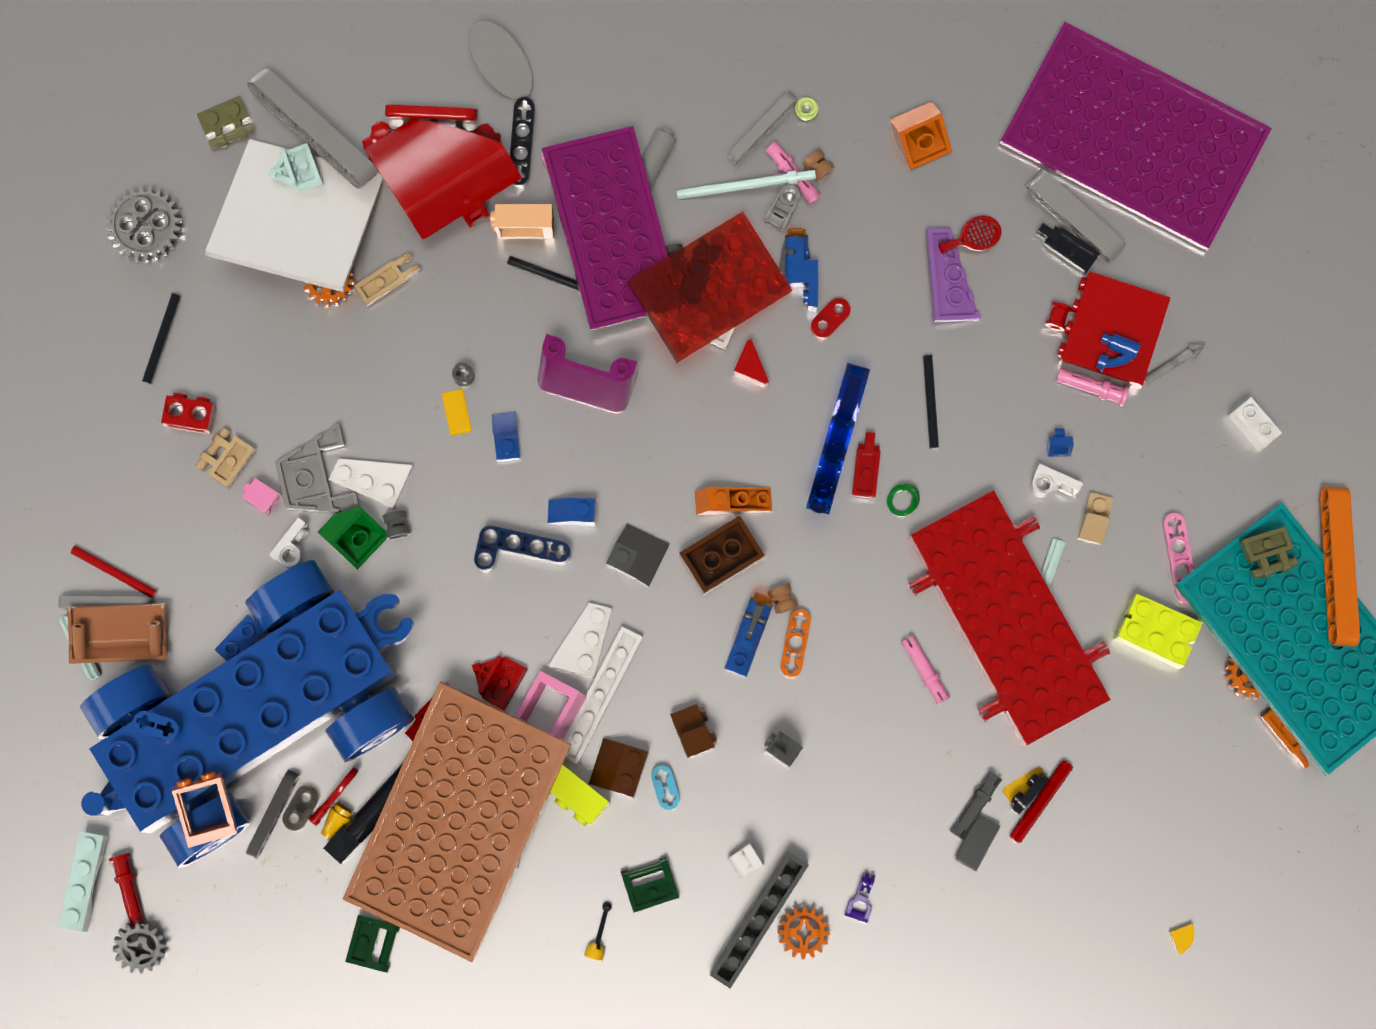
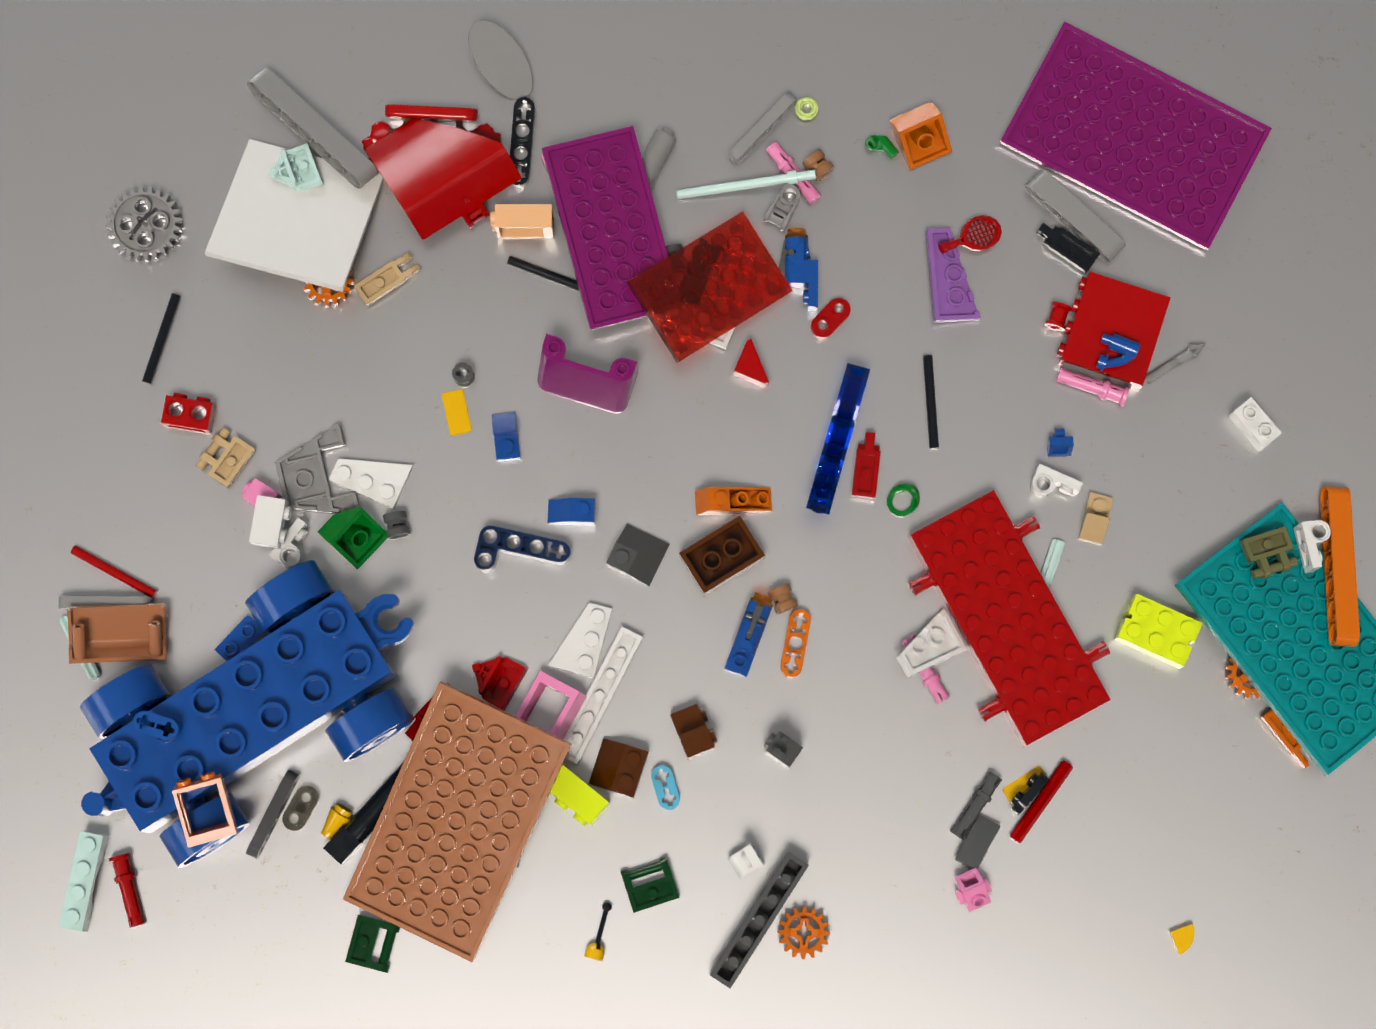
(148, 950): gear -> none
(222, 117): olive plate -> none
(269, 522): none -> white hinge
(316, 818): red piece -> none
(865, 882): dark purple piece -> none
(881, 143): none -> green arm
(931, 646): none -> white wing
(972, 890): none -> bright pink brick
(1174, 558): bright pink beam -> none
(1308, 543): none -> white plate

